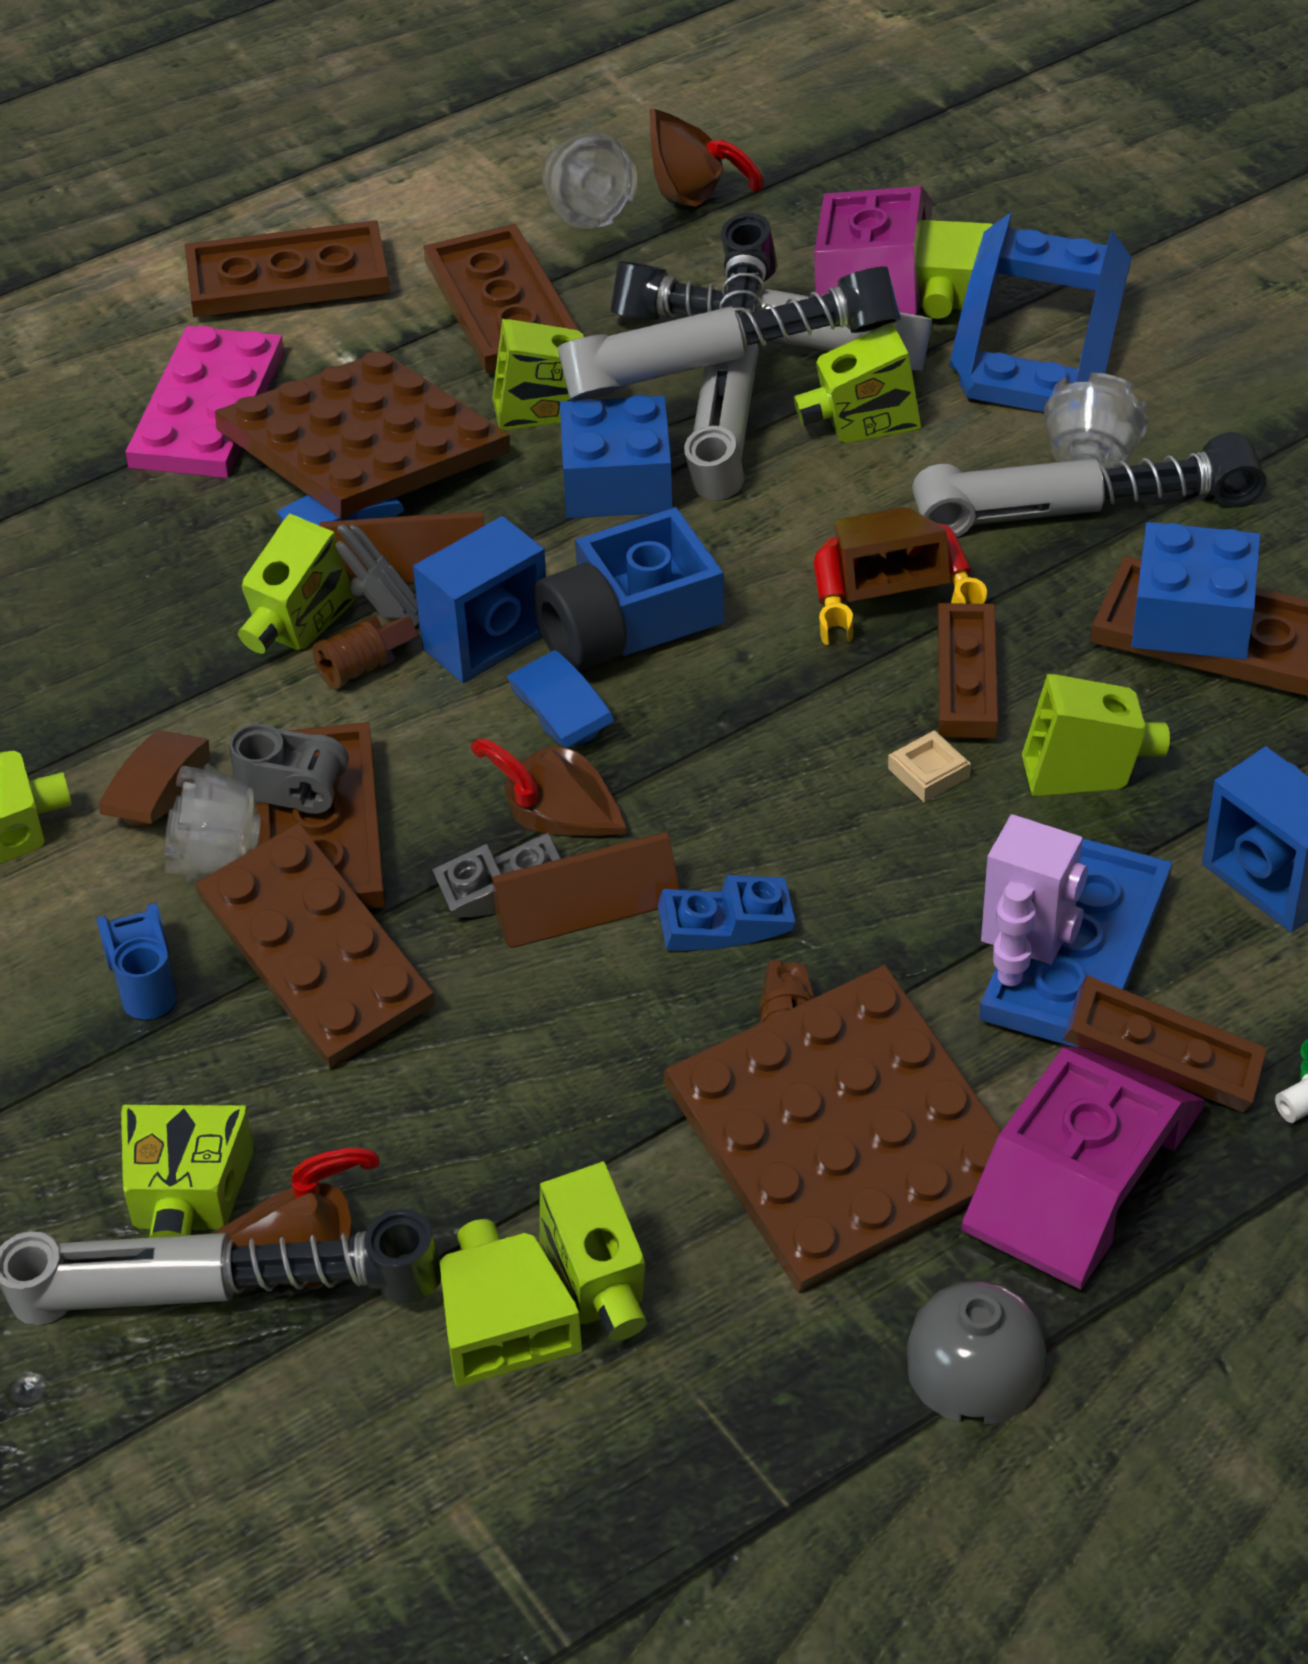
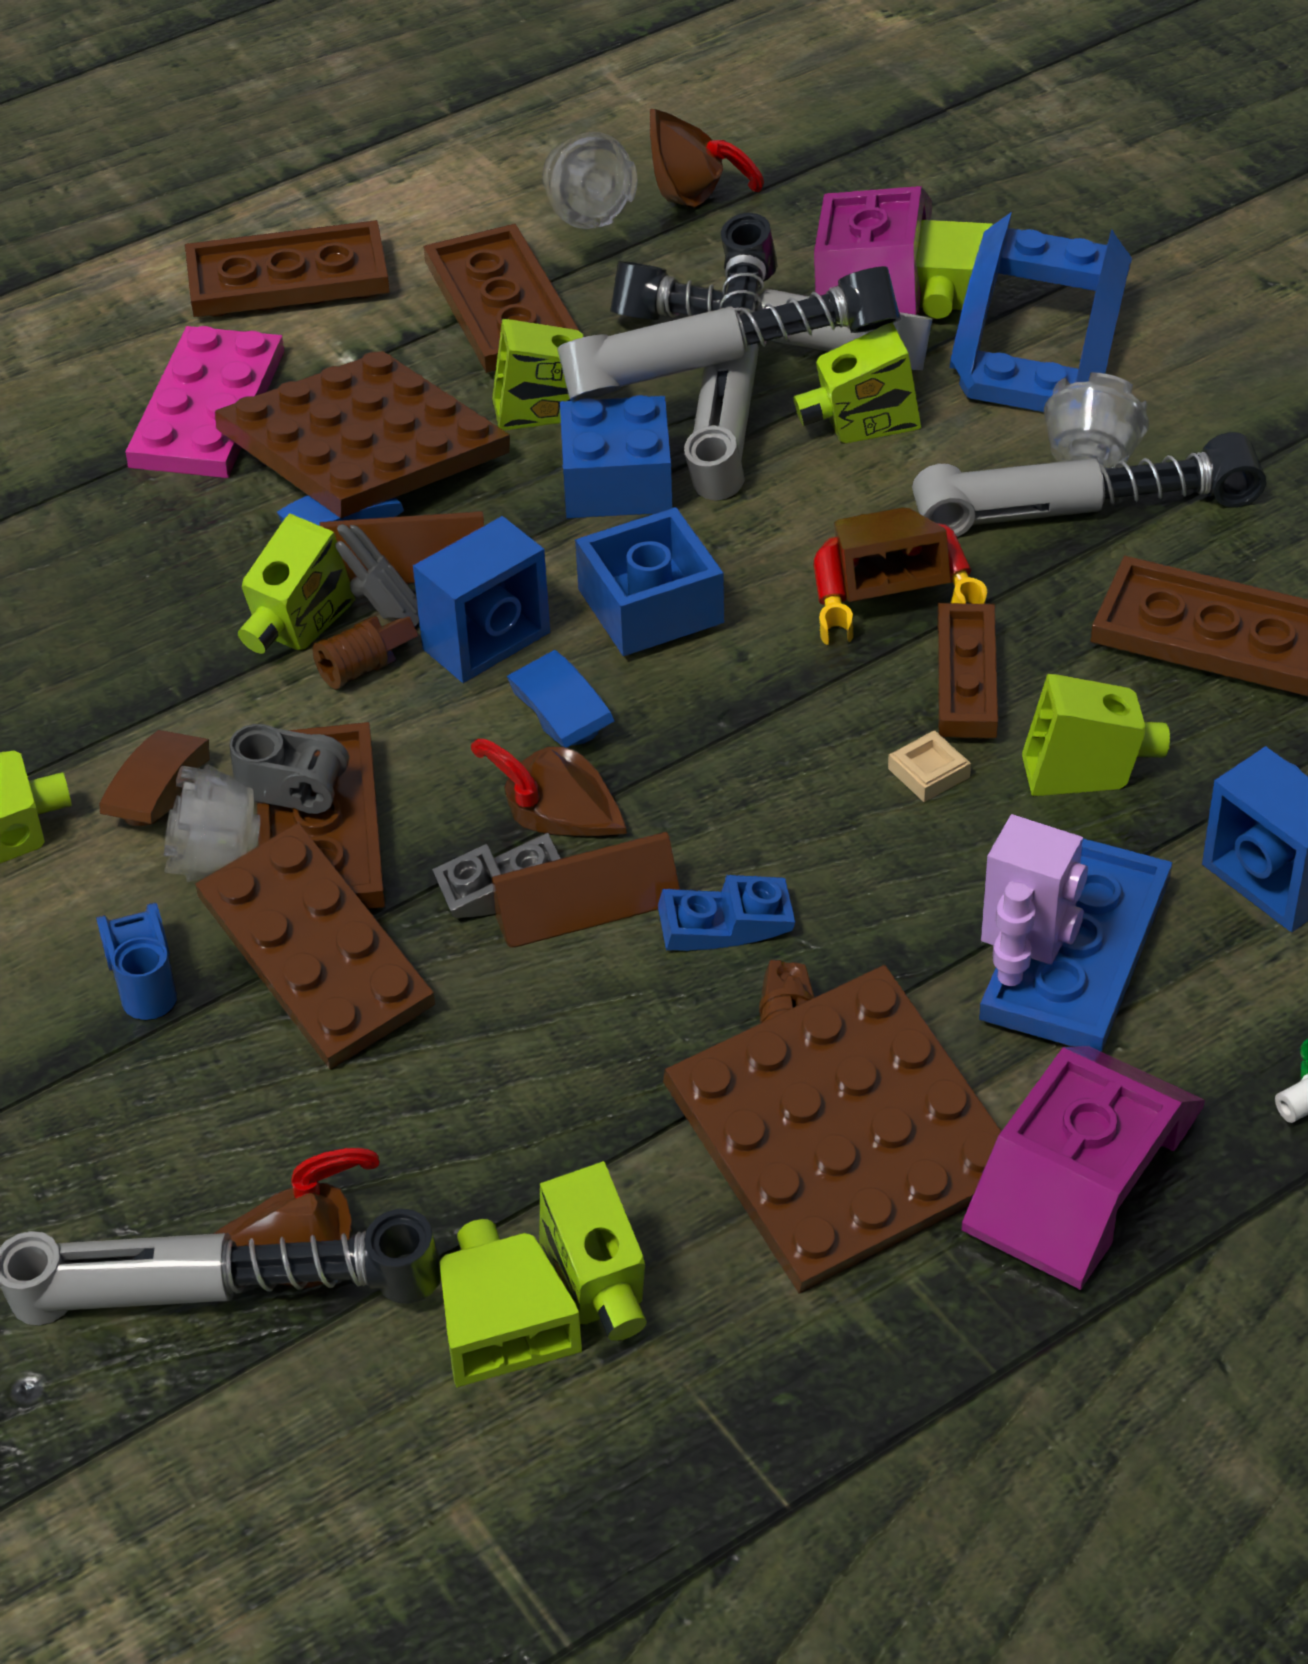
(183, 1165): lime torso -> none
(580, 616): black tyre -> none
(976, 1352): dark grey cylinder -> none
(1165, 1044): reddish brown plate -> none
(1196, 590): blue brick -> none

